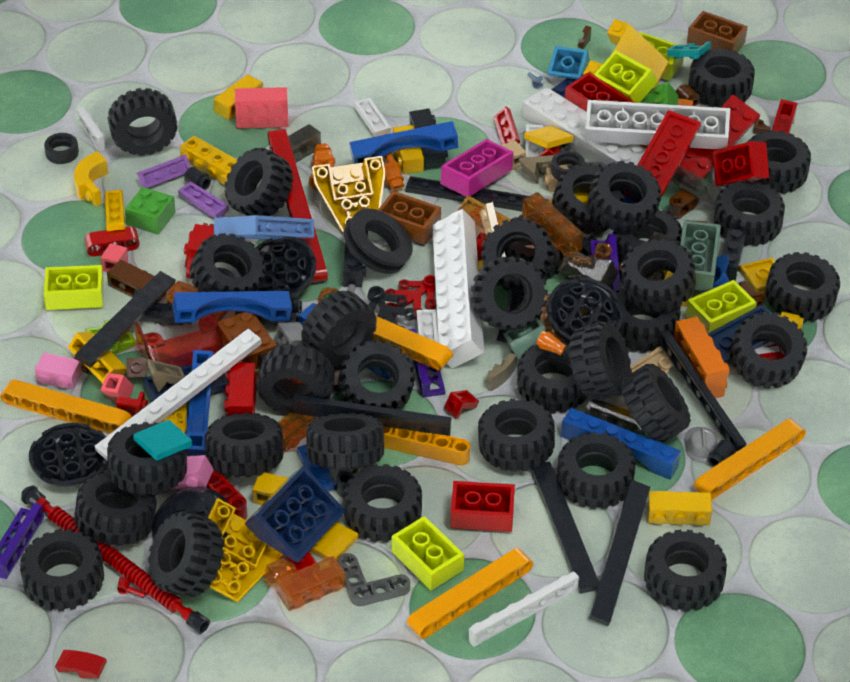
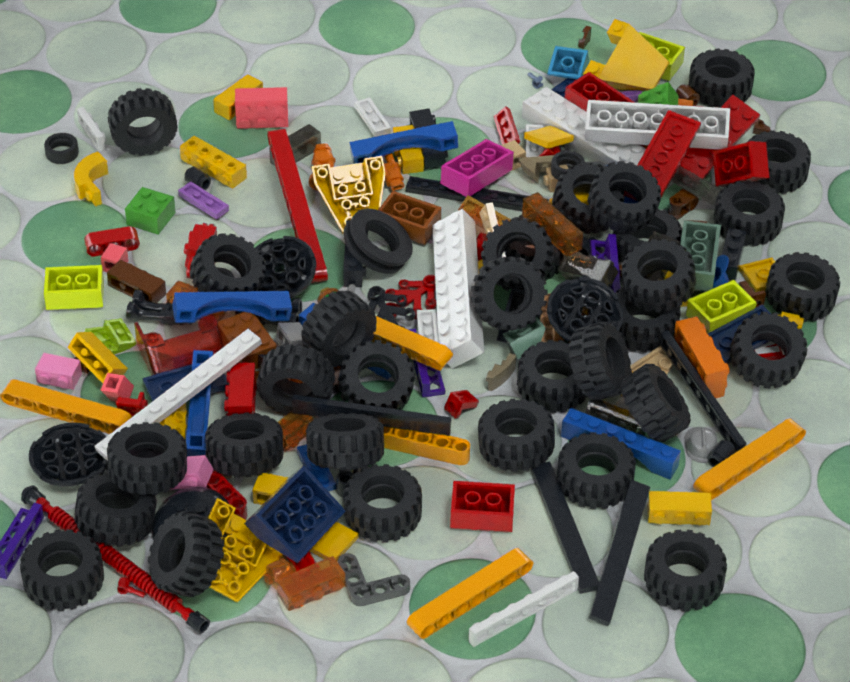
(84, 663): red slope -> none
(114, 210): yellow tile -> none
(125, 319): black tile -> none
(136, 367): reddish brown bracket -> none
(162, 440): teal tile -> none
(163, 172): medium lavender plate -> none
(164, 373): dark tan slope -> none
(245, 175): black tyre -> none
(262, 226): medium blue window -> none
(427, 553): neon yellow brick -> none
(550, 343): orange cone -> none
(604, 253): clear orange bush -> none
(627, 76): neon yellow brick -> none
(688, 50): teal wing -> none
(718, 31): dark orange brick -> none
(785, 116): red slope -> none

